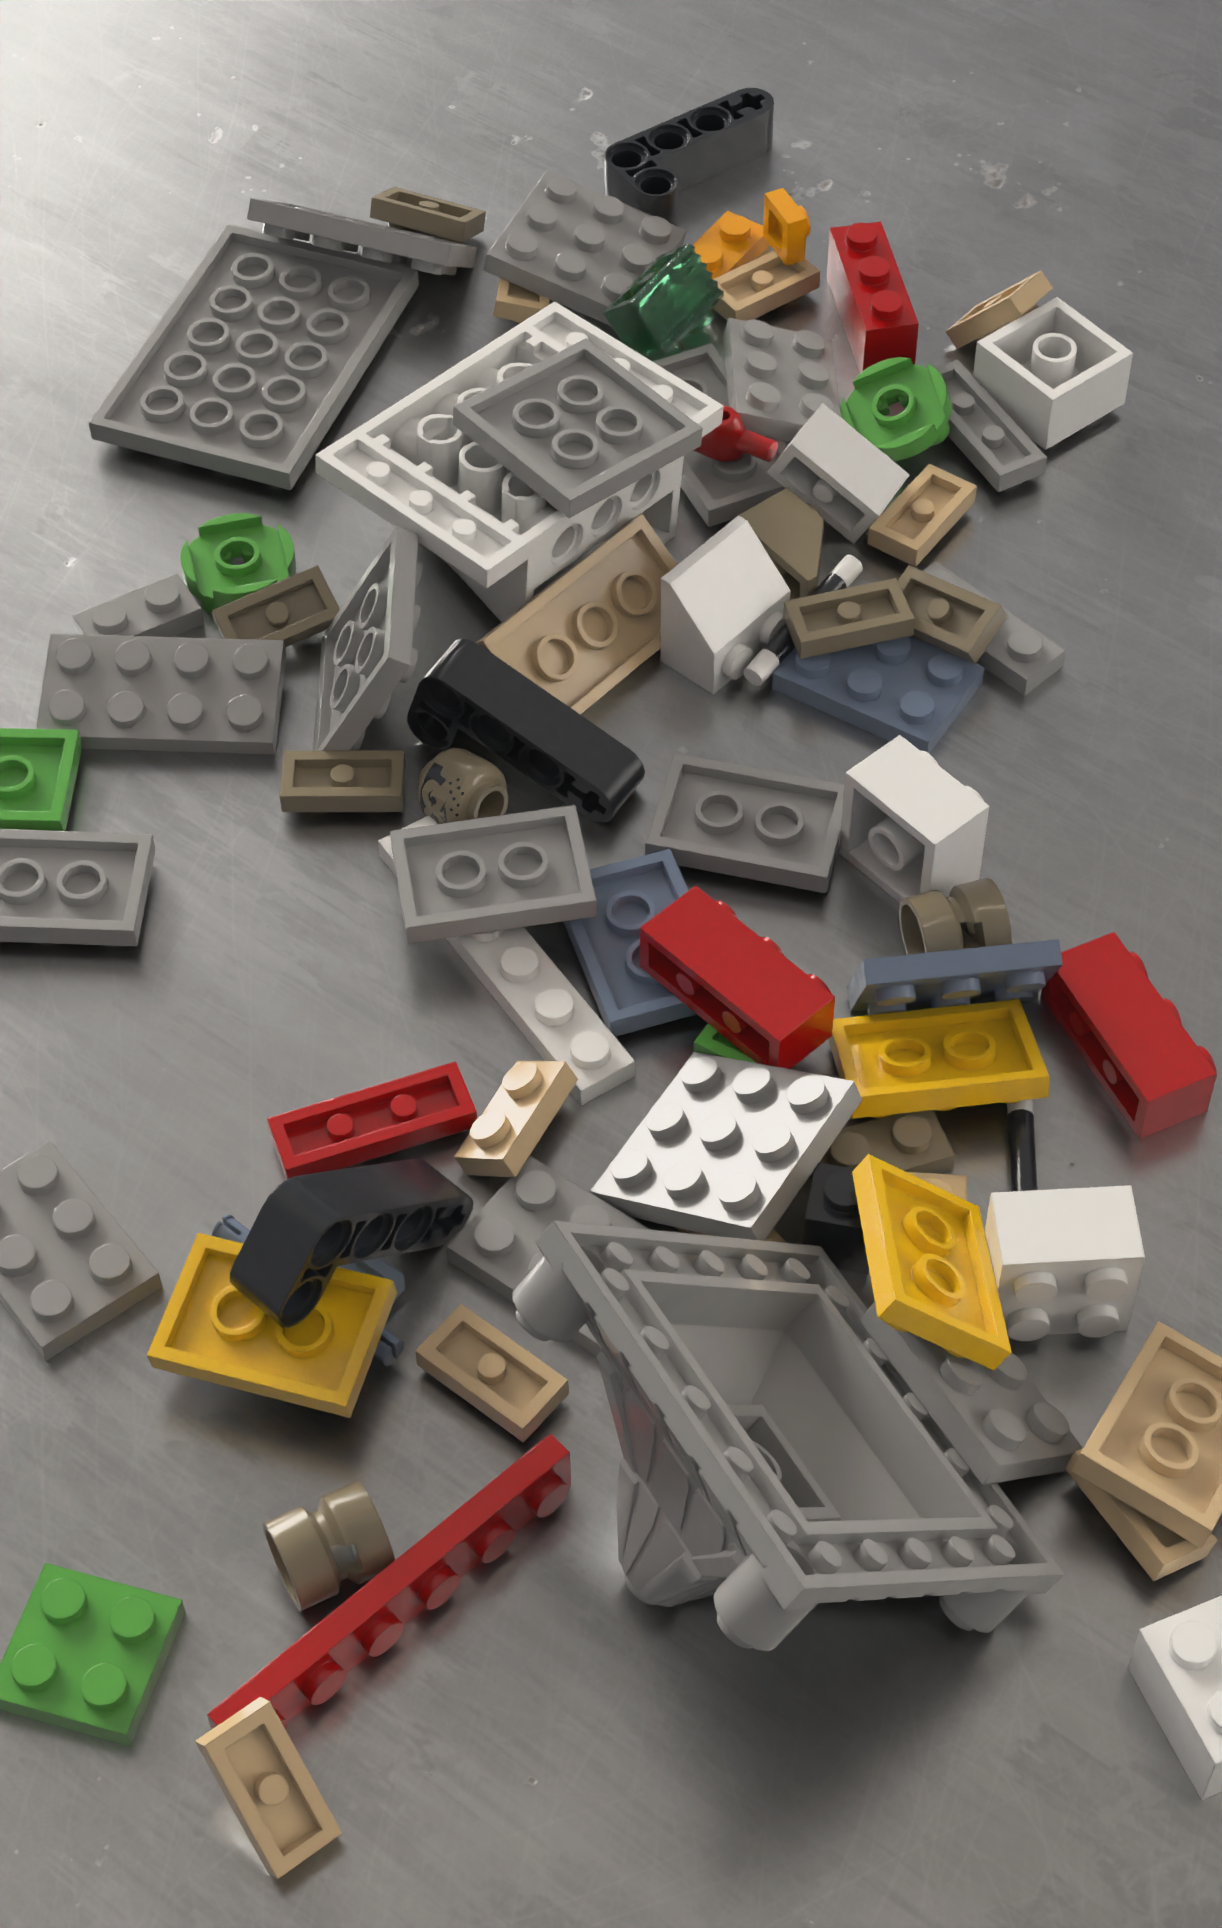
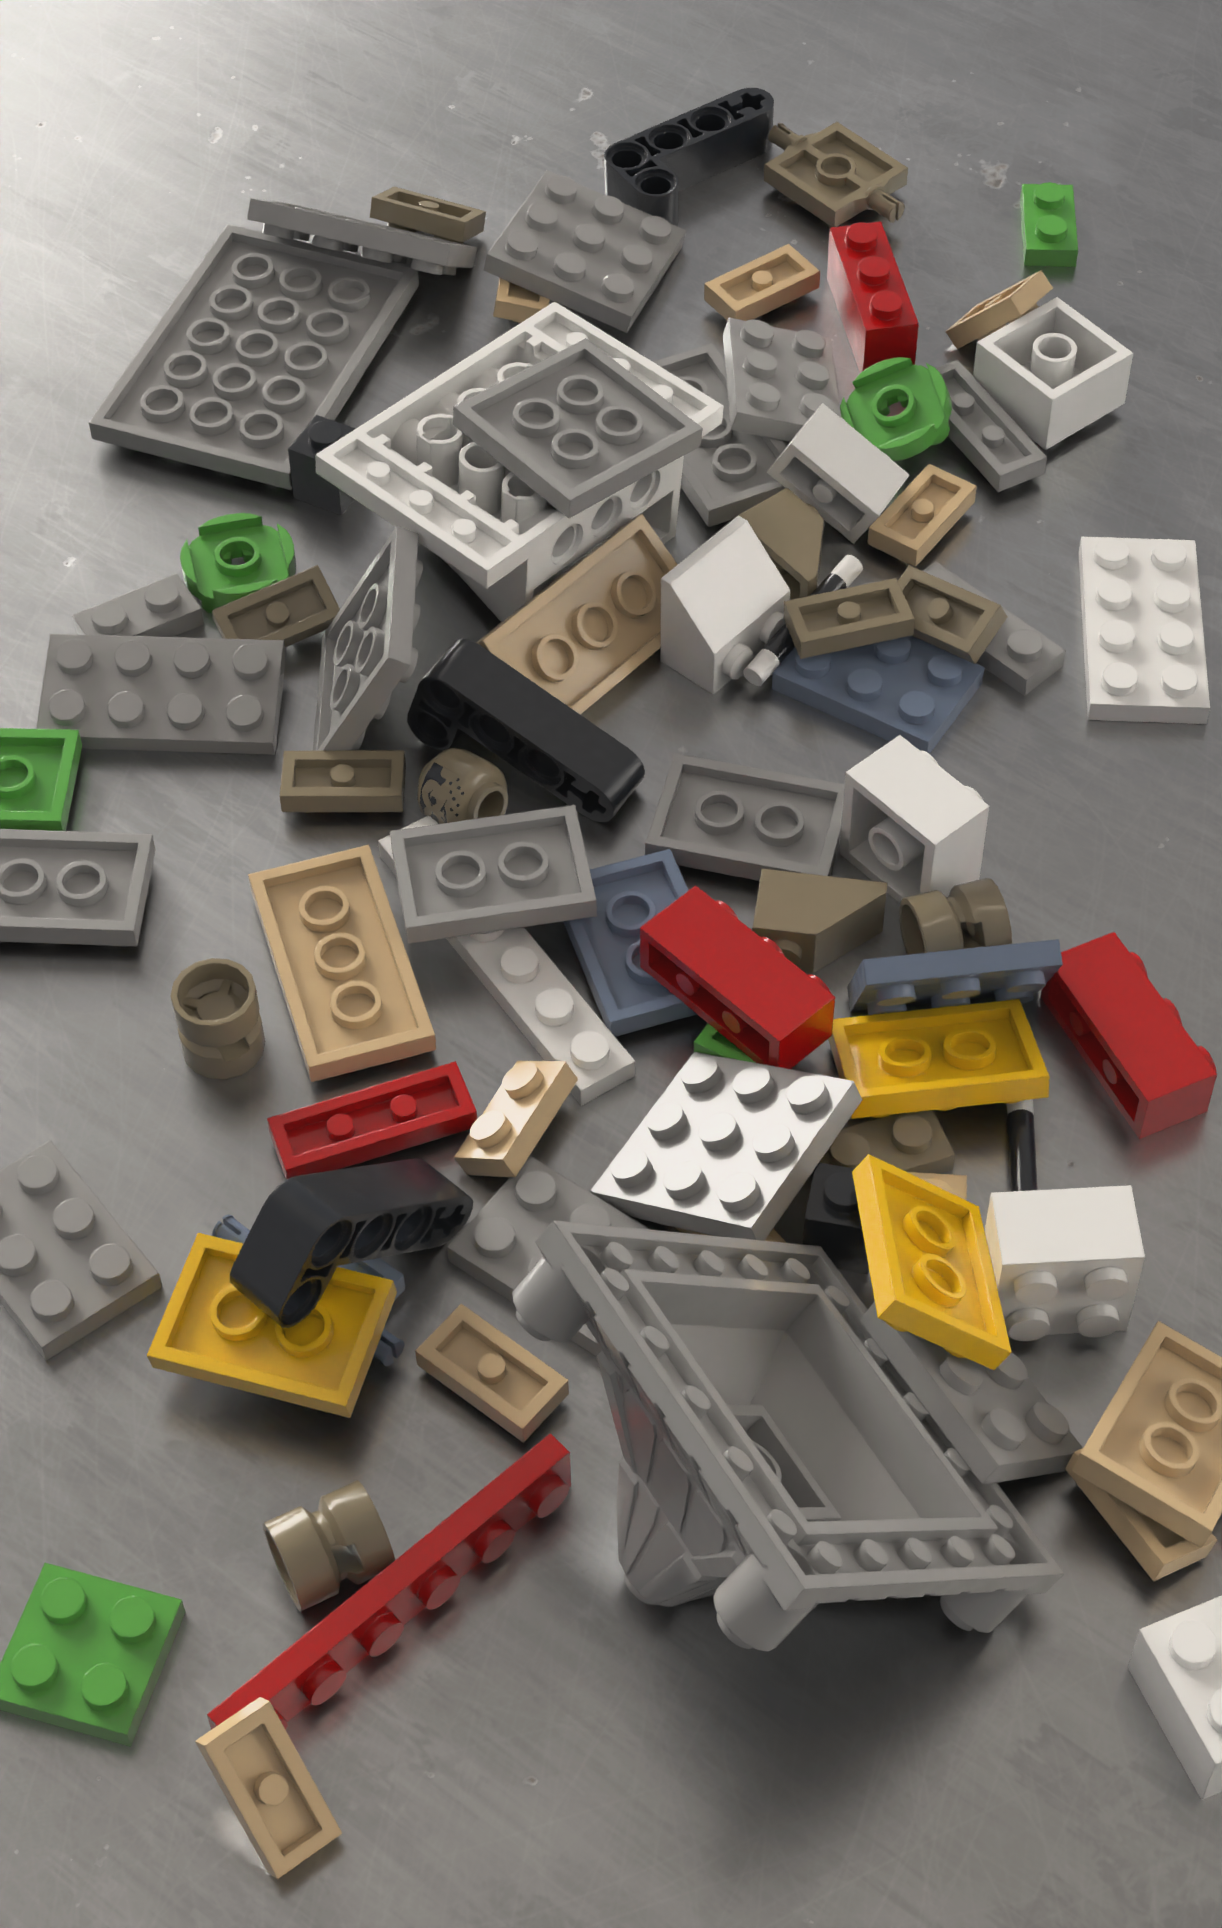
(218, 1018): none -> dark tan wheel
(306, 483): none -> black brick
(341, 963): none -> tan plate
(665, 304): clear green brick -> none
(730, 243): light orange plate -> none
(732, 441): red piece -> none
(785, 226): light orange plate -> none
(817, 915): none -> dark tan slope
(835, 174): none -> dark tan plate
(1048, 225): none -> bright green plate
(1143, 631): none -> white plate

